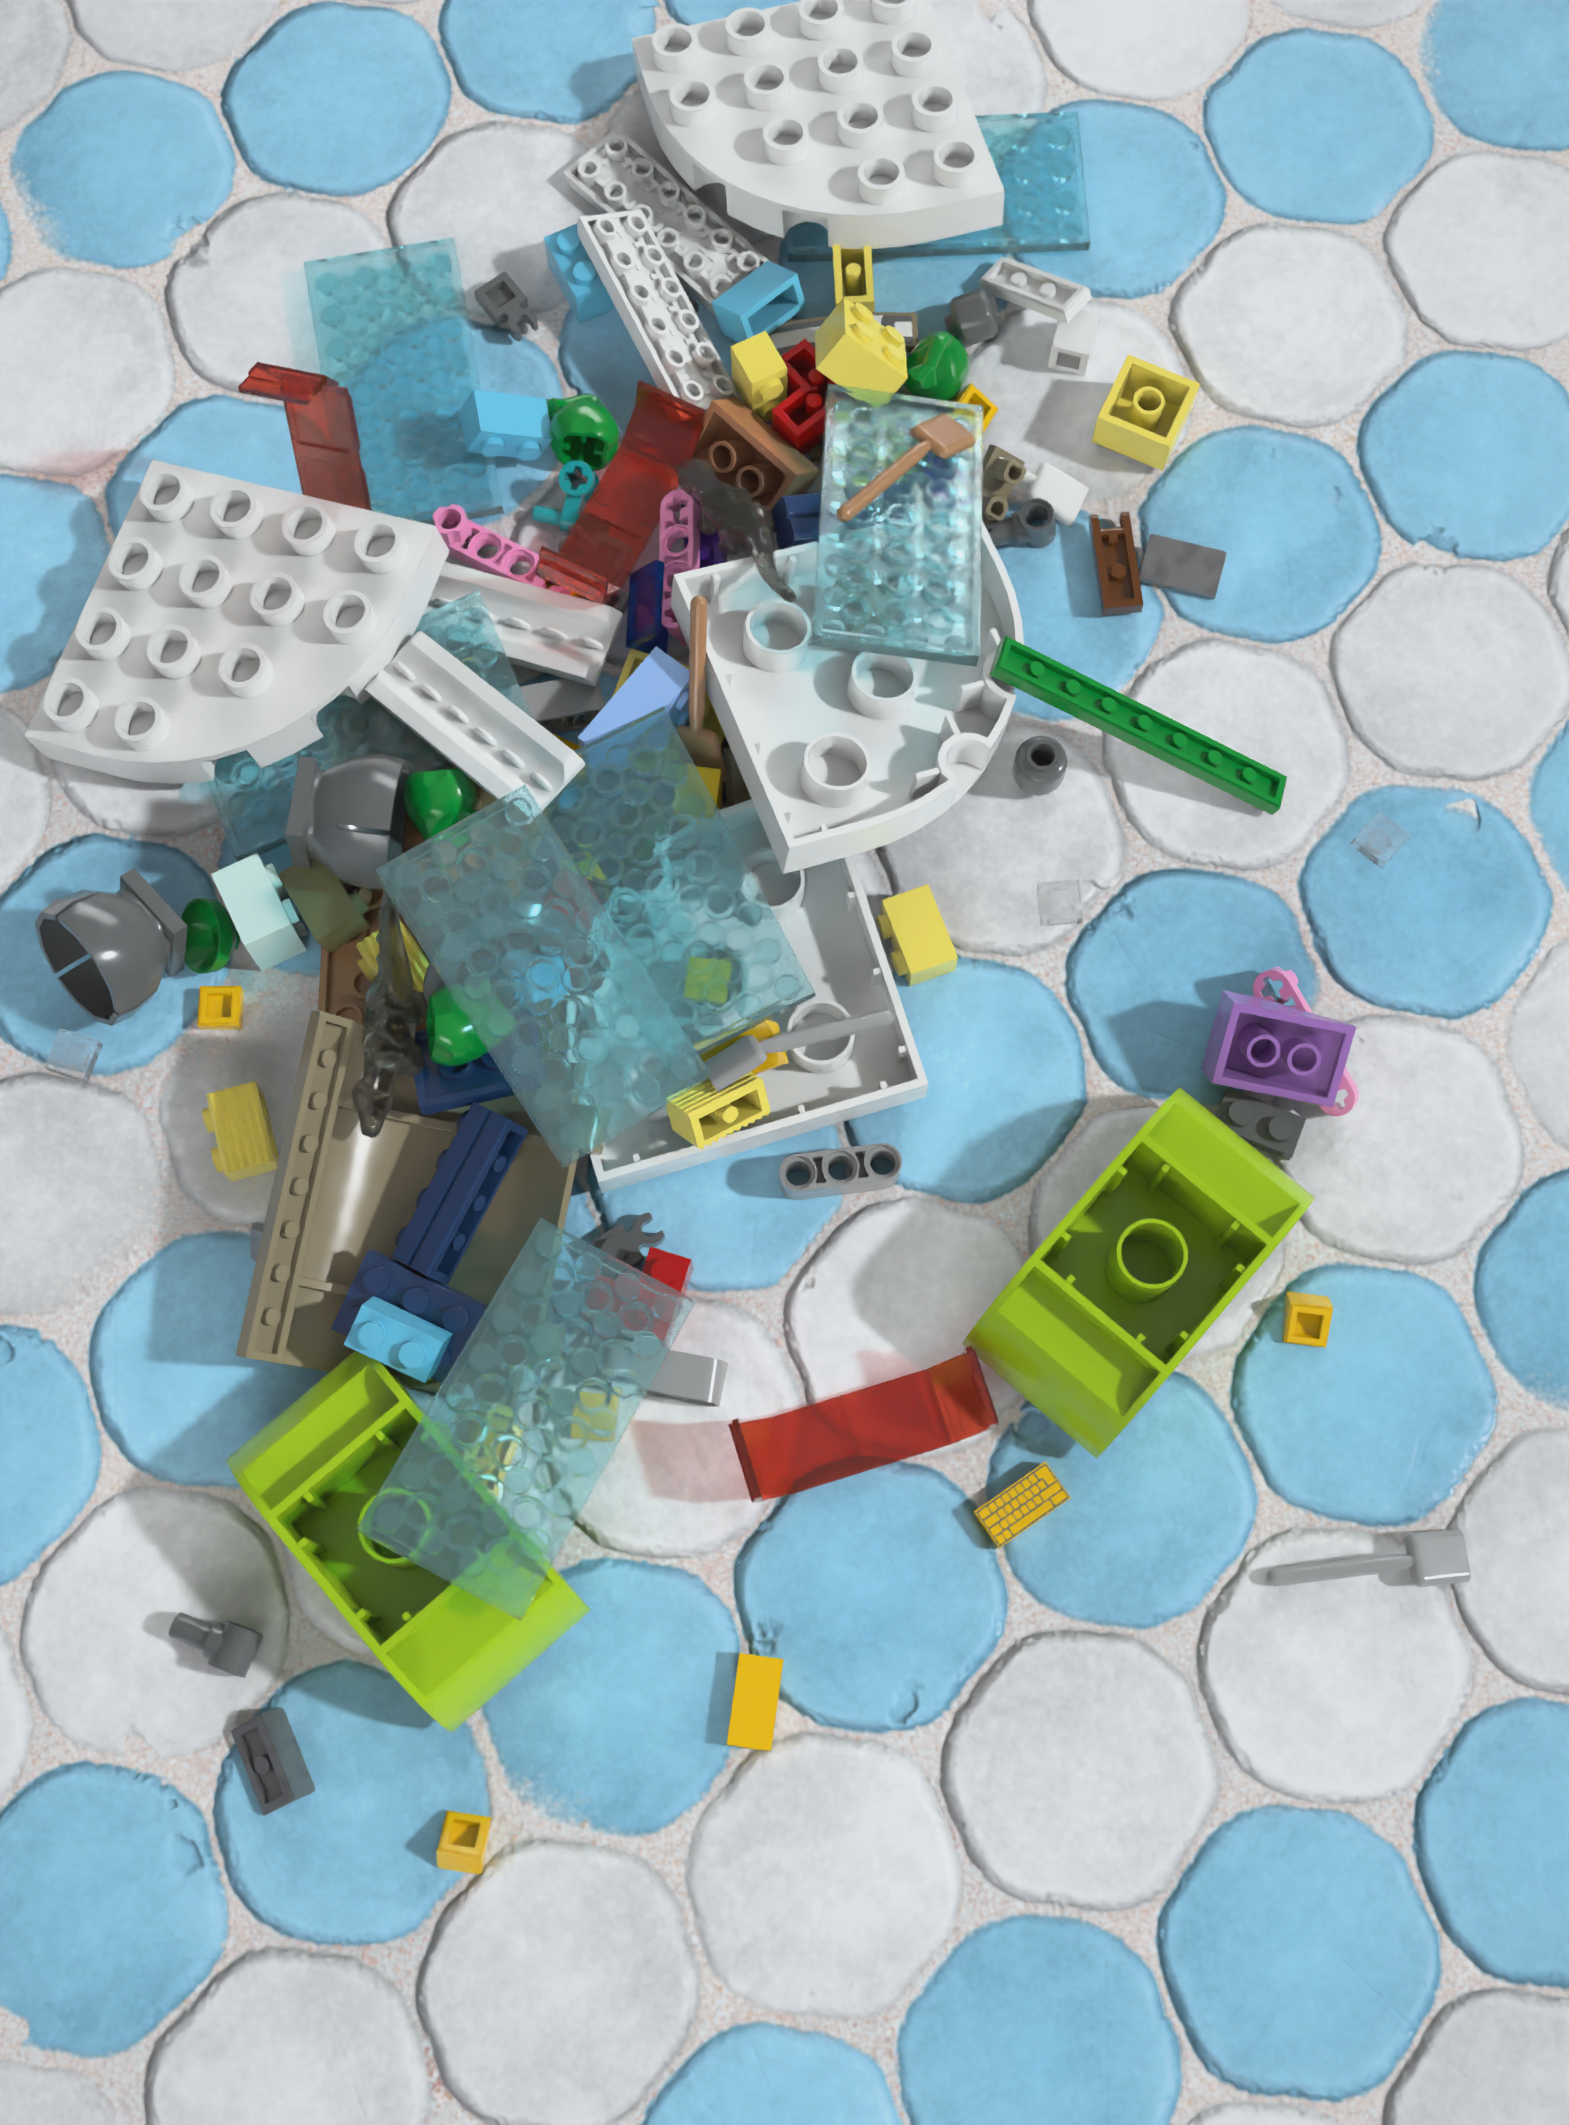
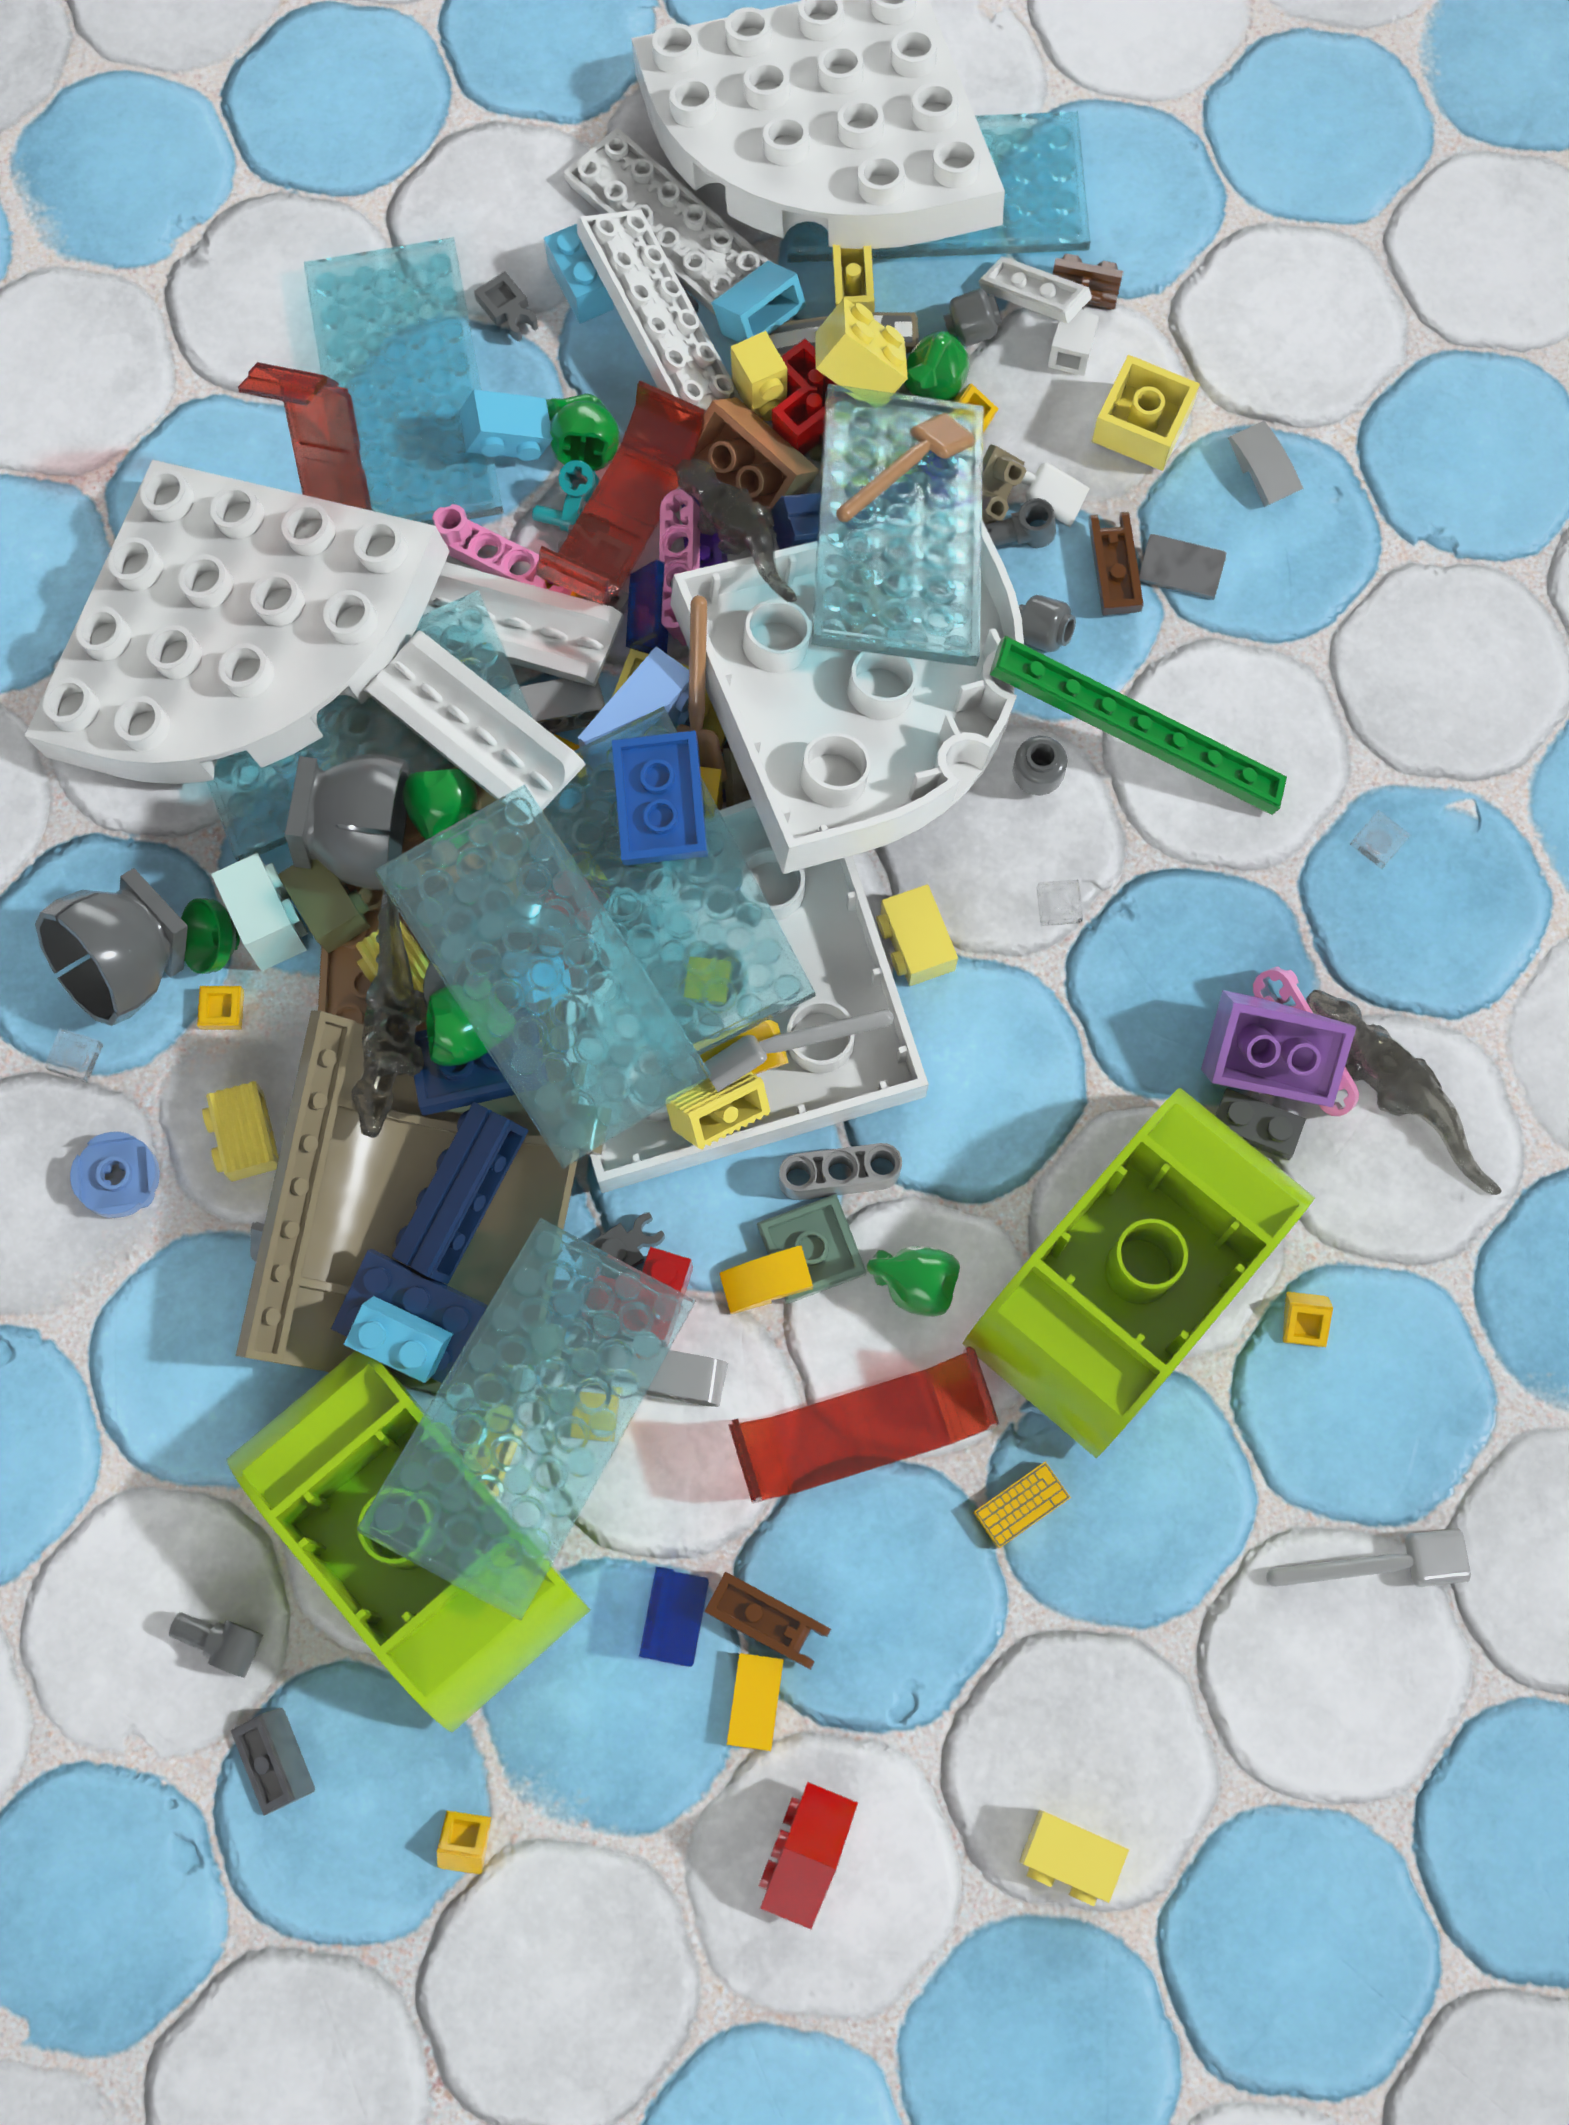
(96, 1160): none -> medium blue plate
(659, 798): none -> blue plate
(674, 1617): none -> clear blue panel
(763, 1618): none -> reddish brown hinge
(766, 1279): none -> yellow slope
(806, 1854): none -> red brick
(824, 1240): none -> sand green tile
(917, 1278): none -> green piece
(1046, 623): none -> dark grey head
(1073, 1857): none -> light yellow brick
(1102, 279): none -> reddish brown hips
(1266, 461): none -> light grey slope
(1401, 1081): none -> clear smoke animal

